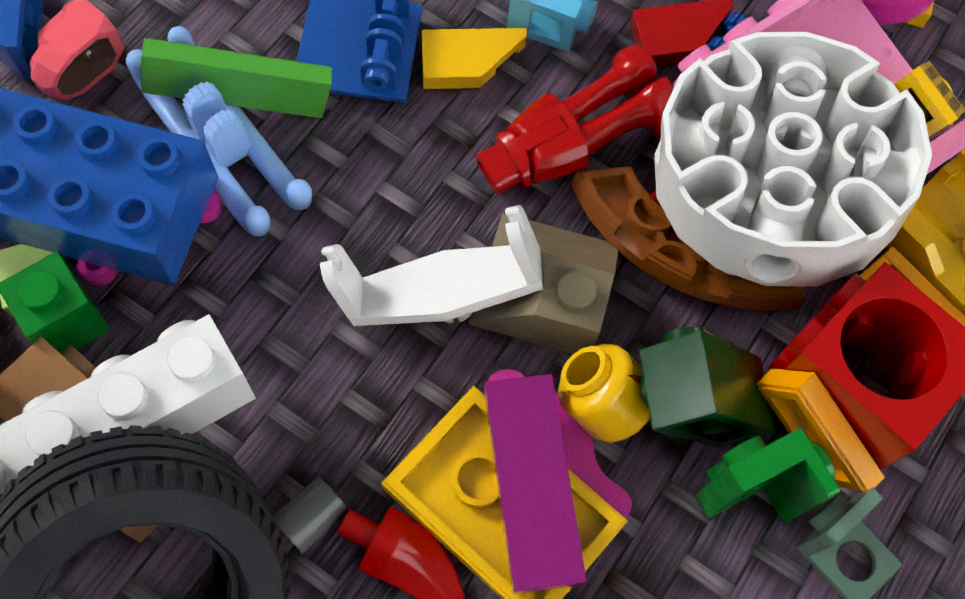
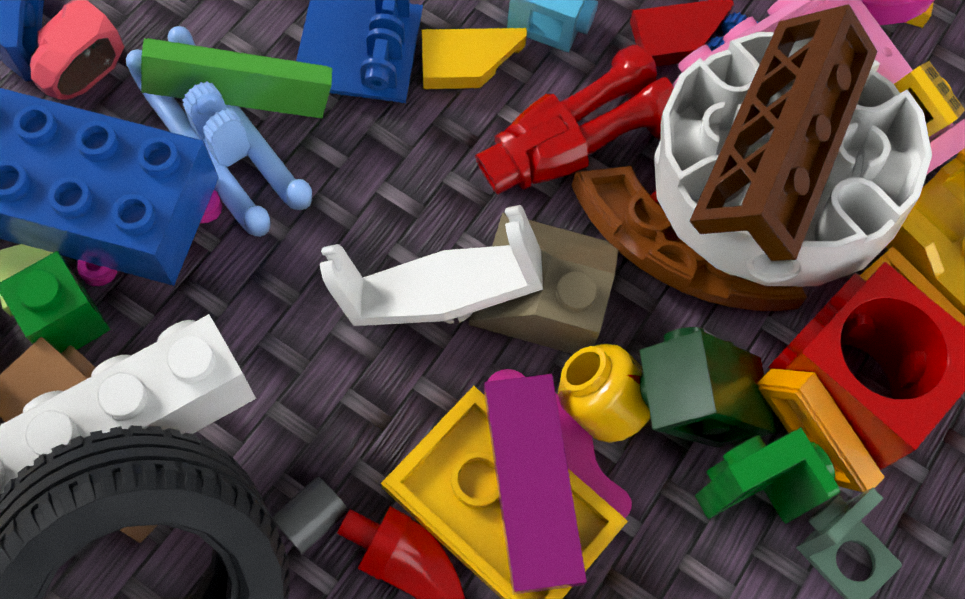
(806, 136): none -> reddish brown fence

